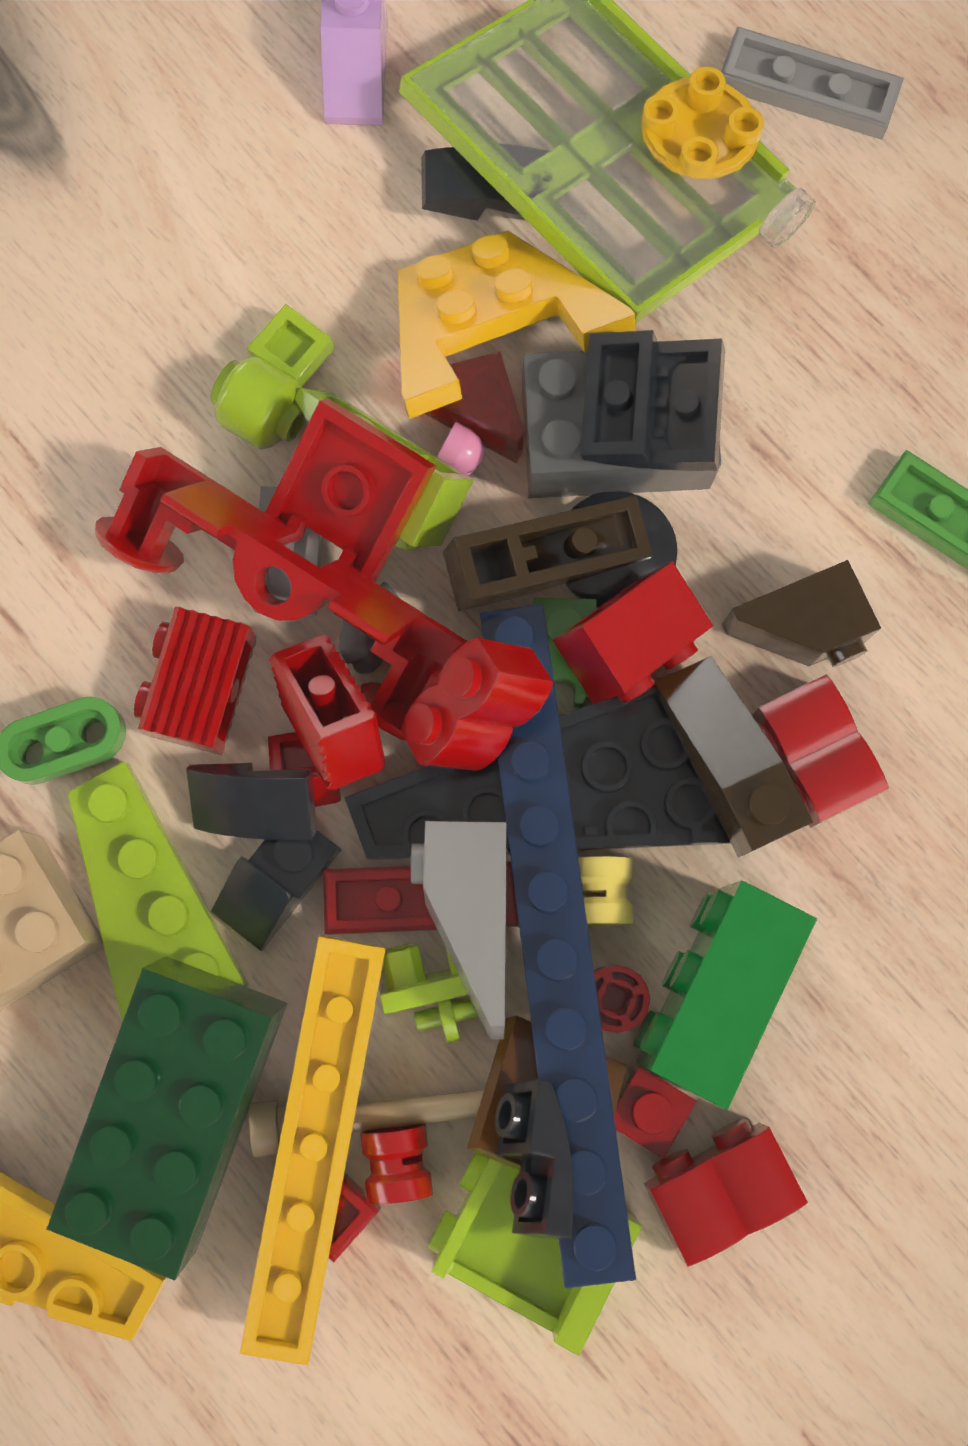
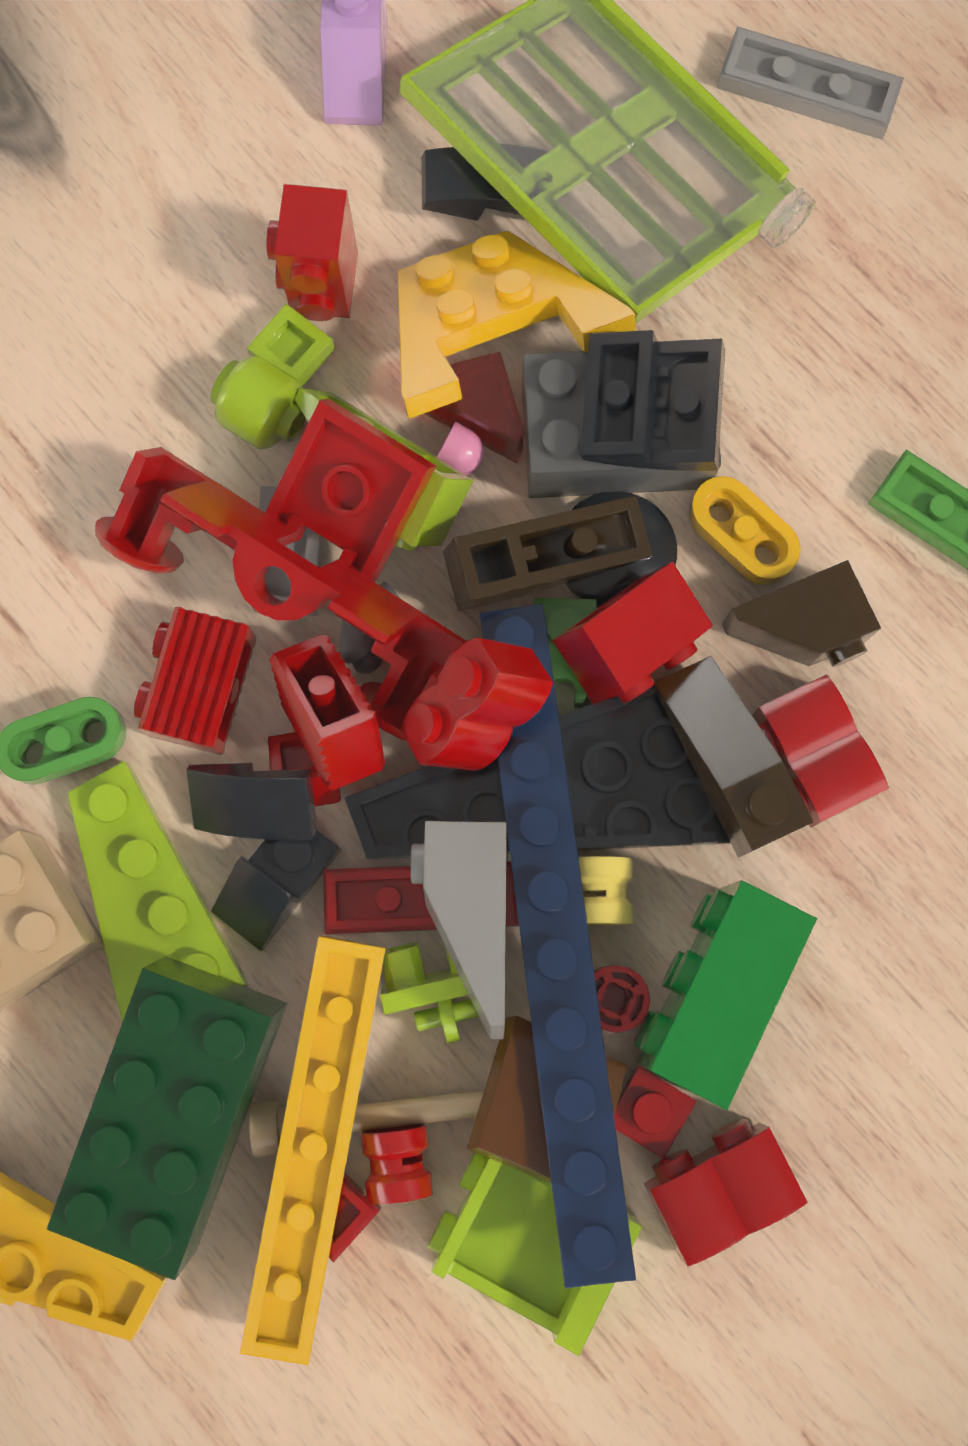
(314, 251): none -> red brick
(535, 1133): black slope -> none
(701, 126): yellow dish -> none
(749, 527): none -> yellow plate

